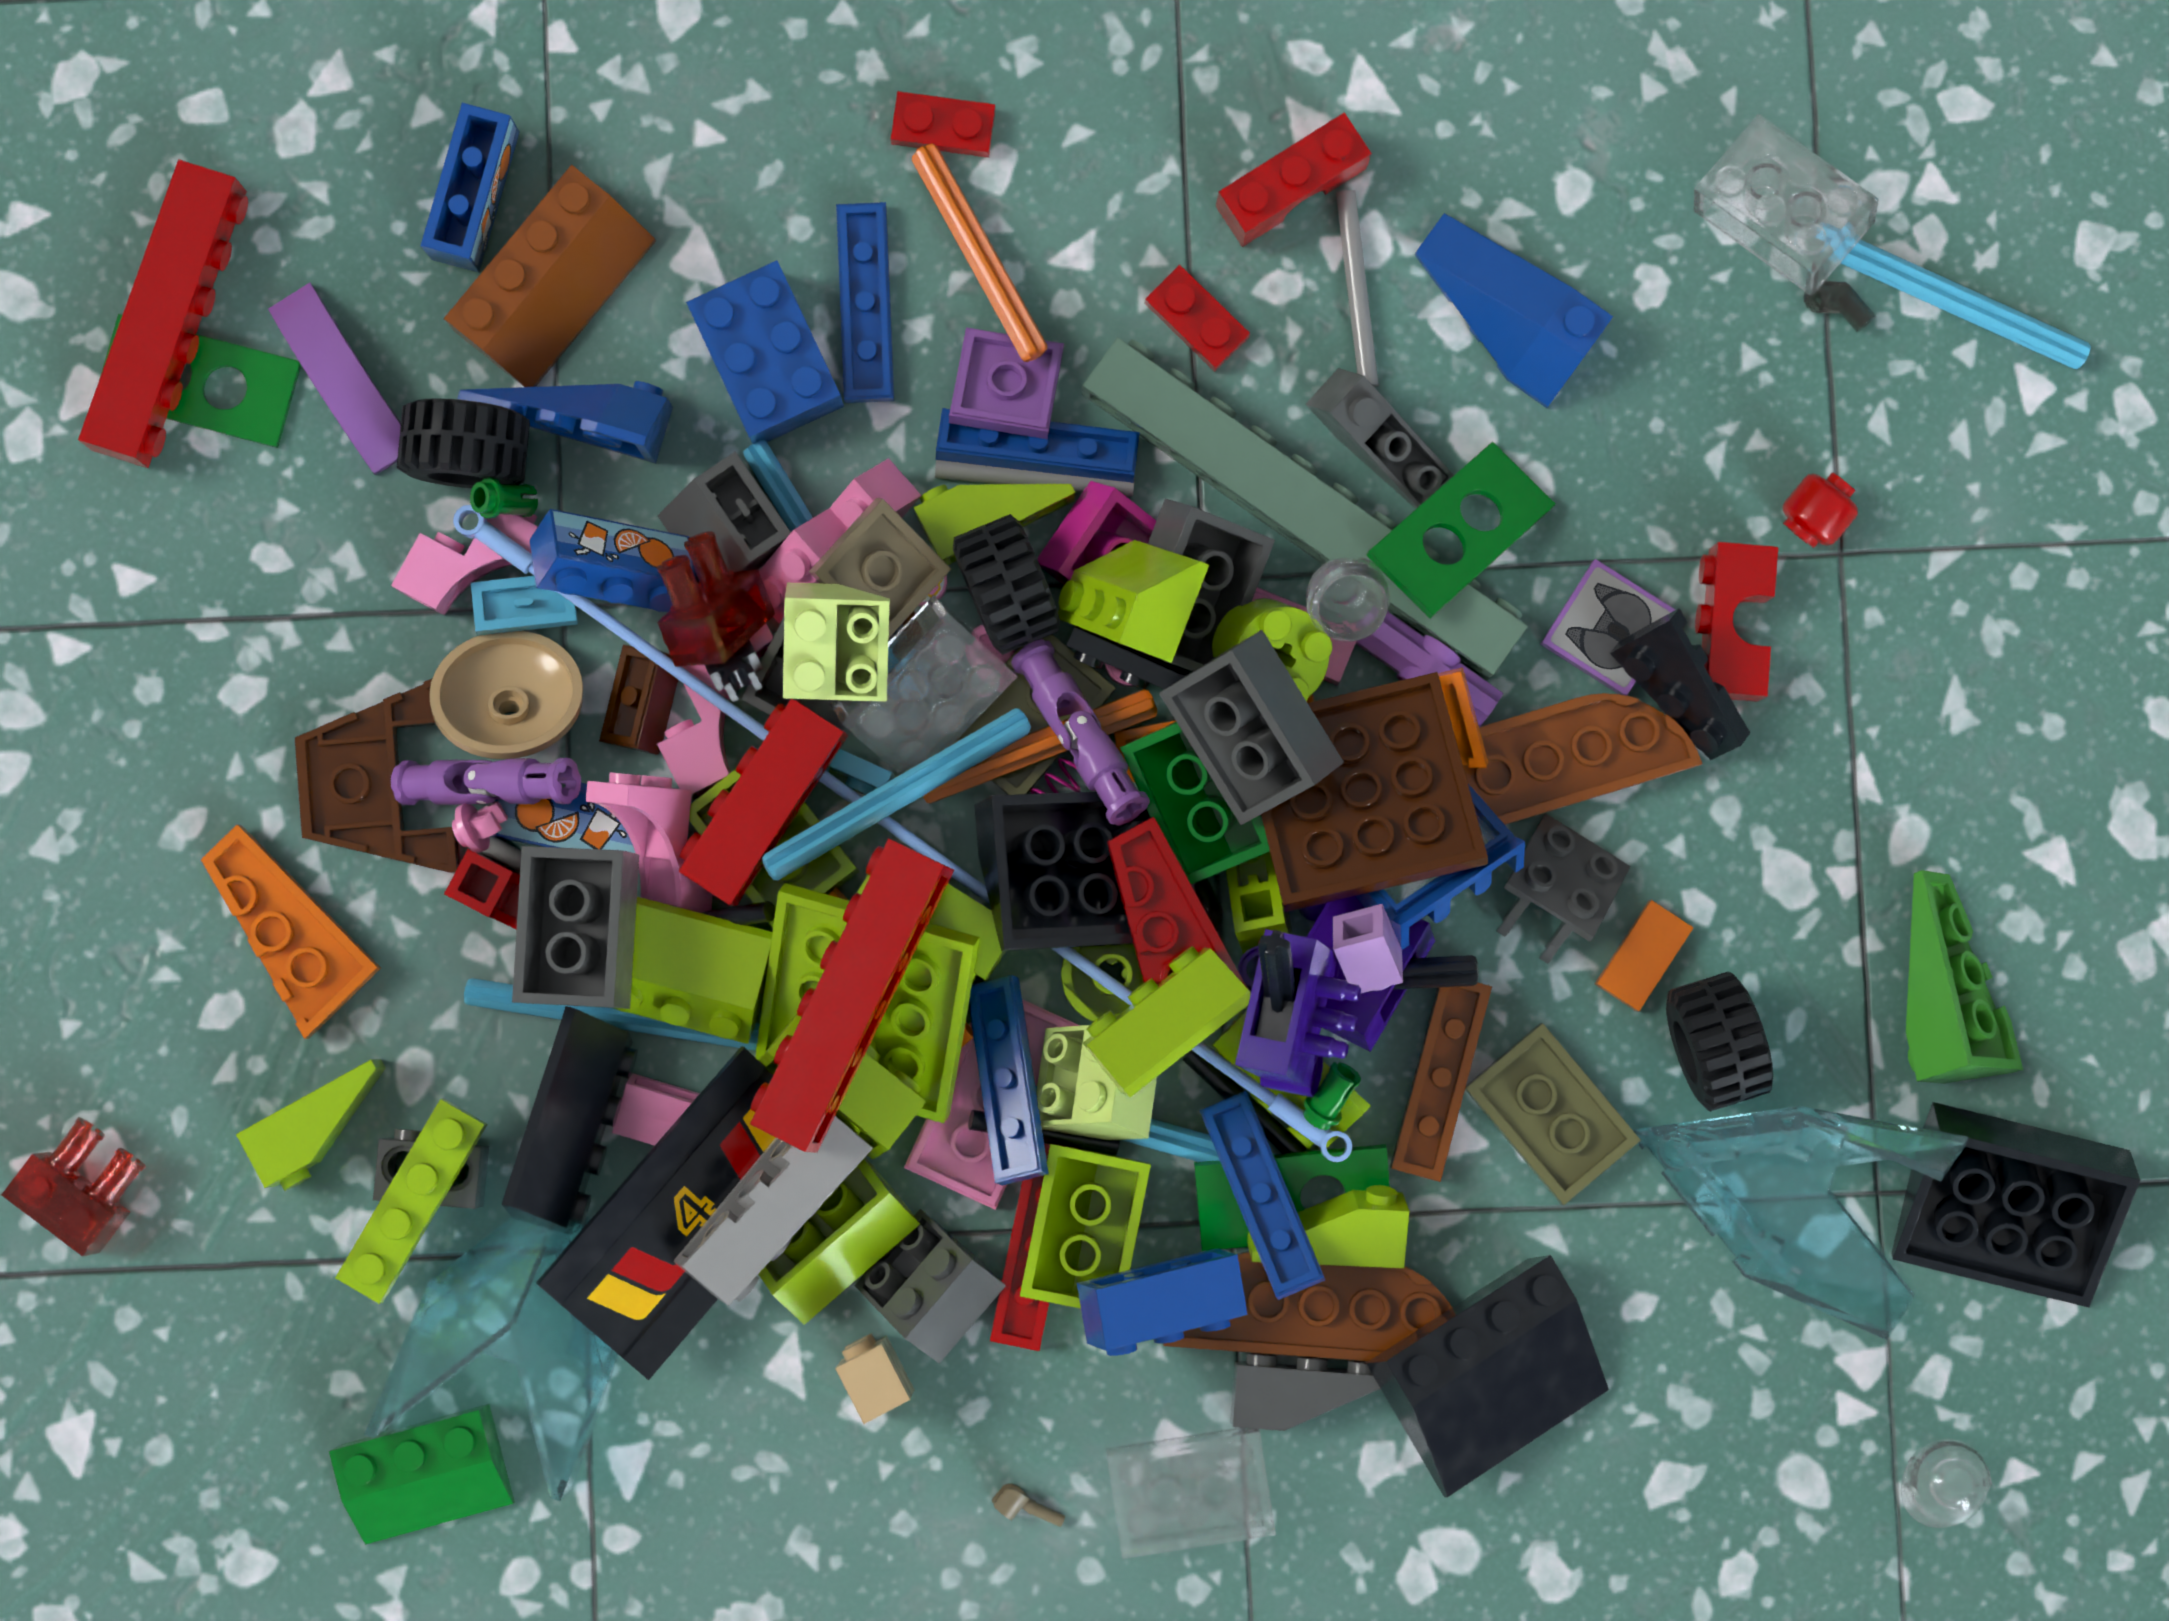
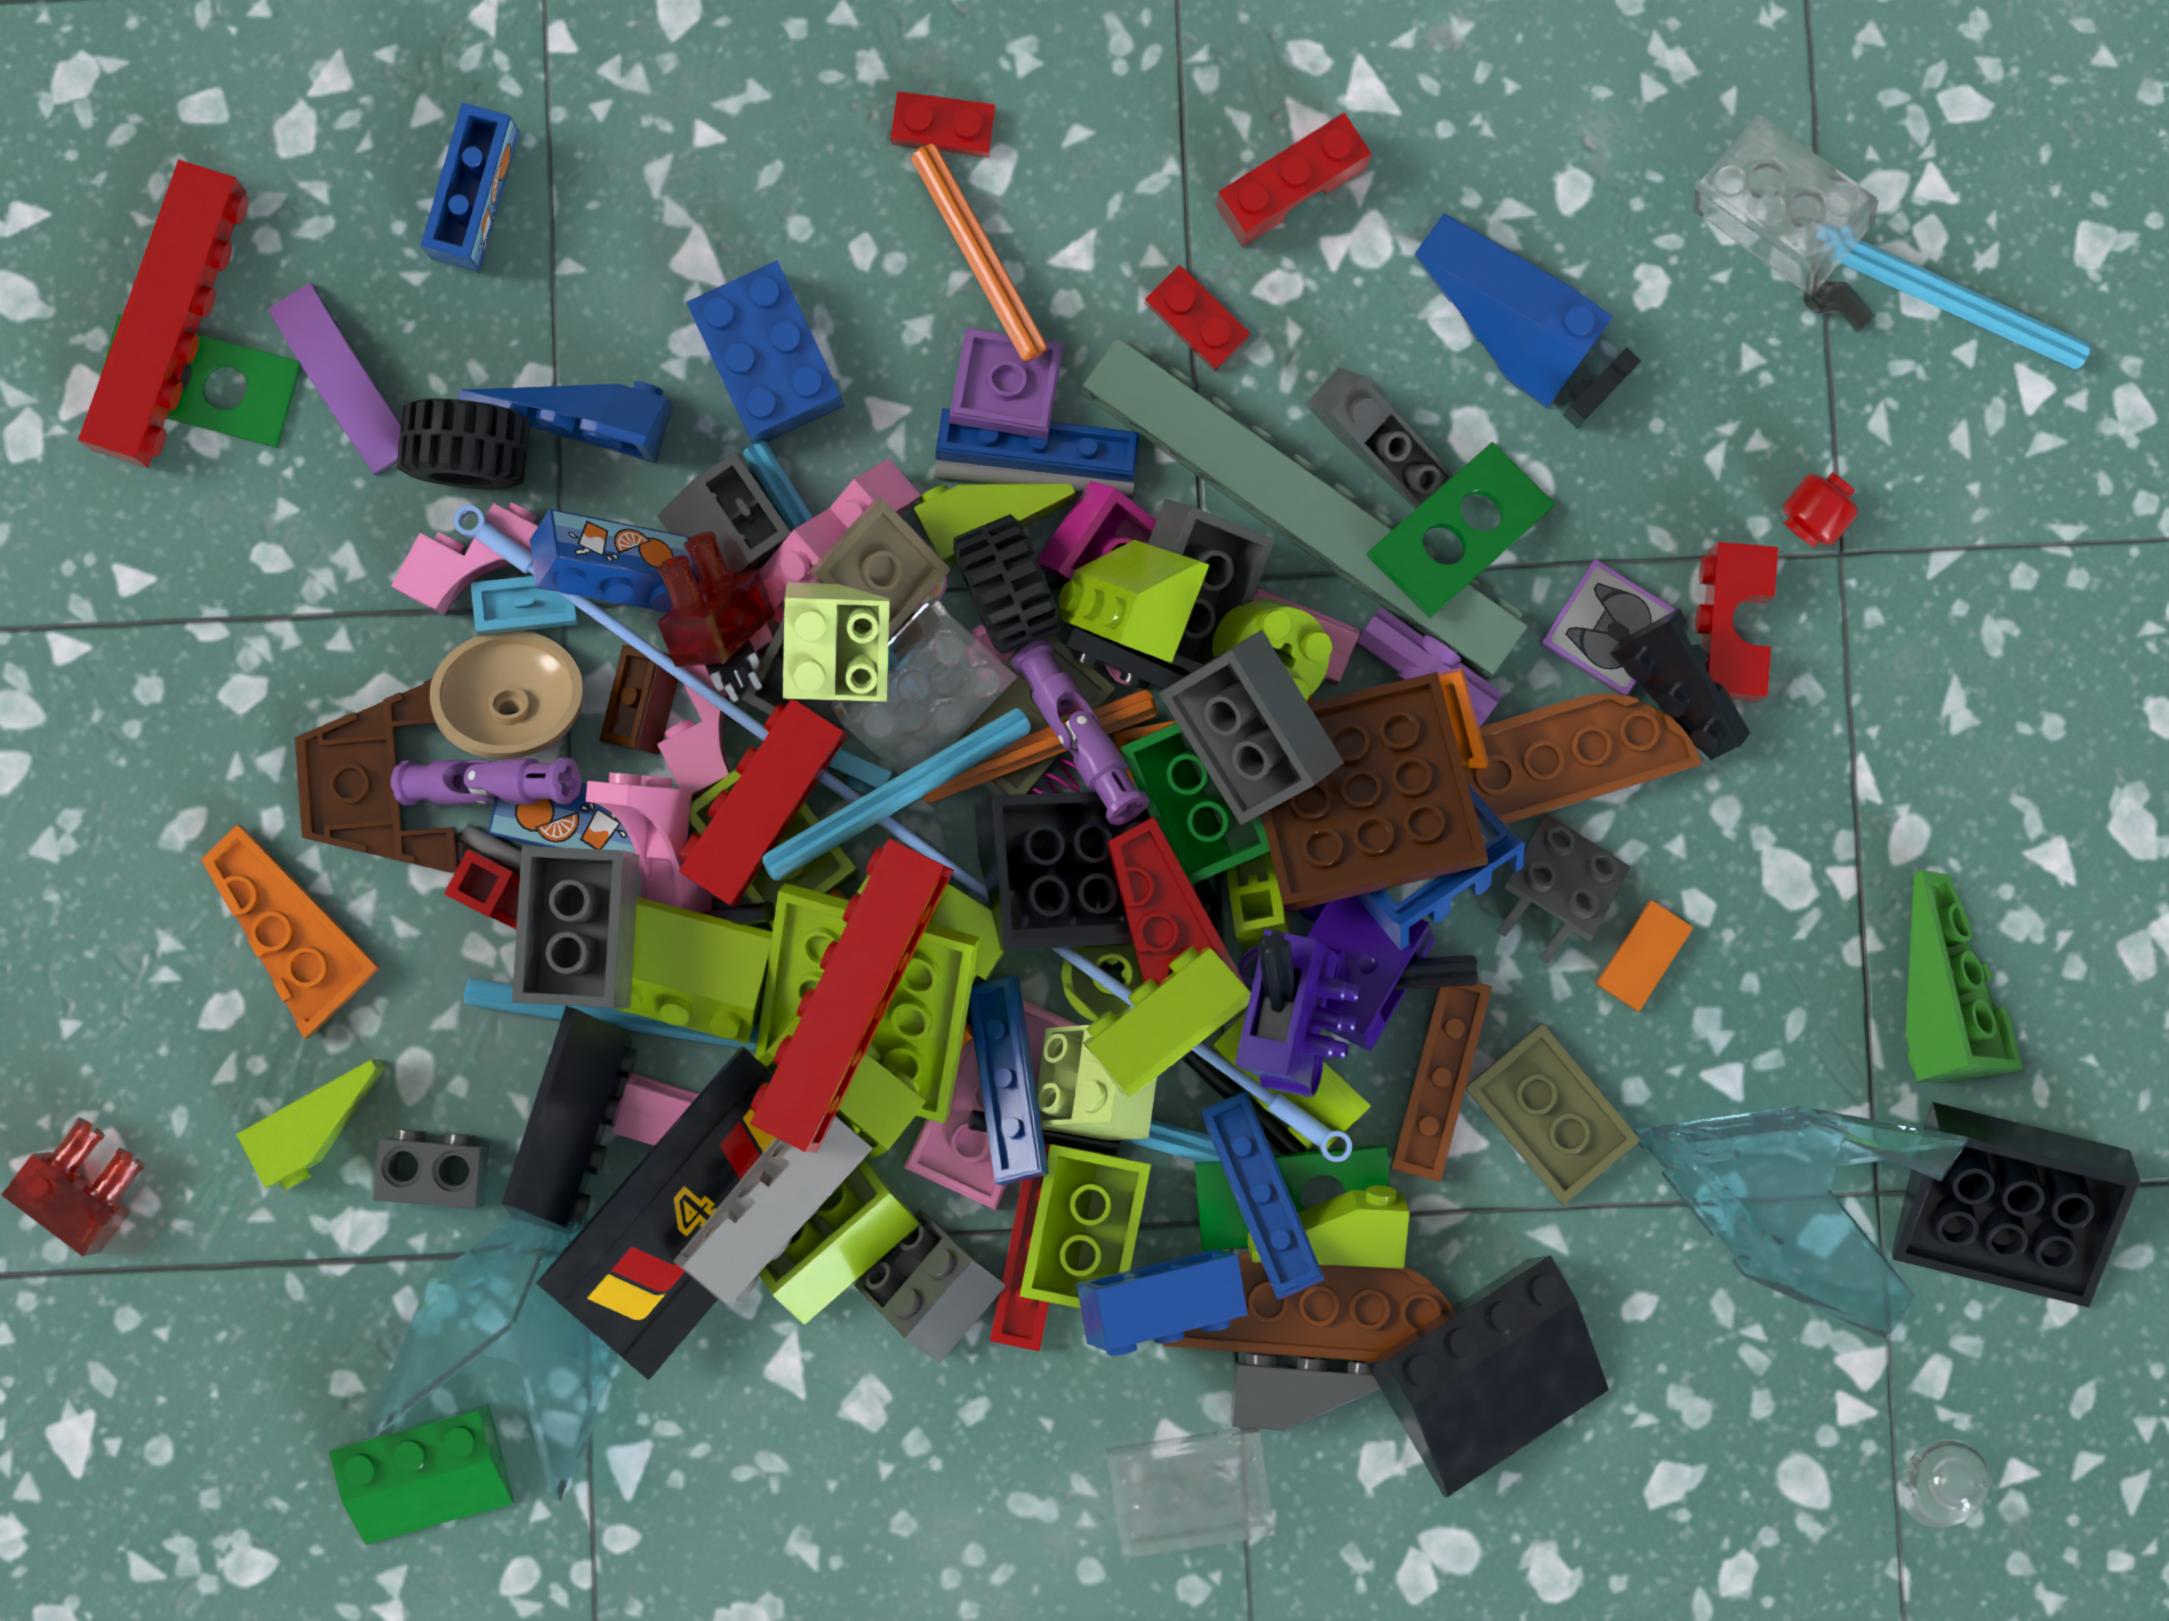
(411, 1201): lime plate -> none
(476, 826): bright pink plate -> none
(492, 498): green pin -> none
(550, 278): dark orange slope -> none
(865, 302): blue tile -> none
(873, 1377): tan brick -> none
(1012, 1499): dark tan hand -> none
(1326, 1105): green pin -> none
(1343, 603): clear helmet -> none
(1356, 285): light grey bar -> none
(1368, 949): lavender brick -> none
(1590, 394): none -> black plate
(1719, 1041): black tyre -> none

